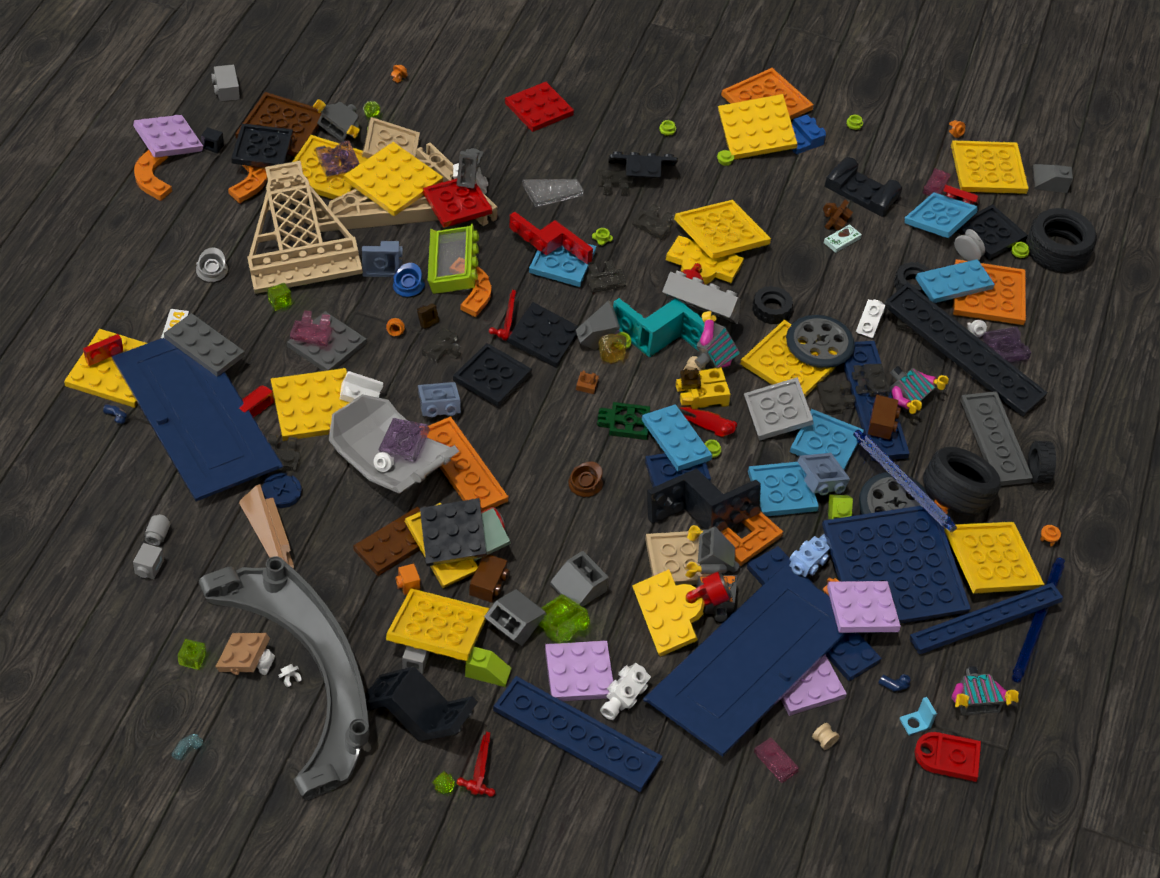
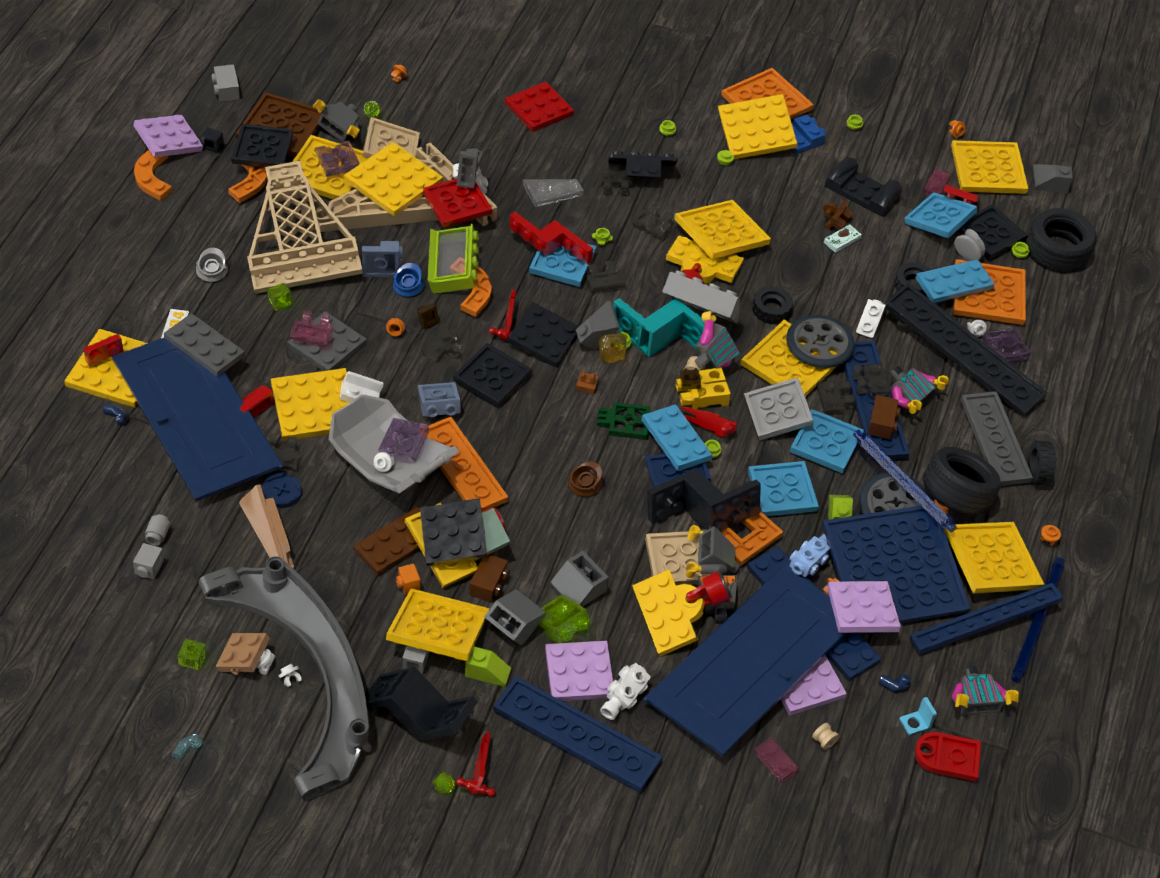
(823, 473): sand blue plate -> none

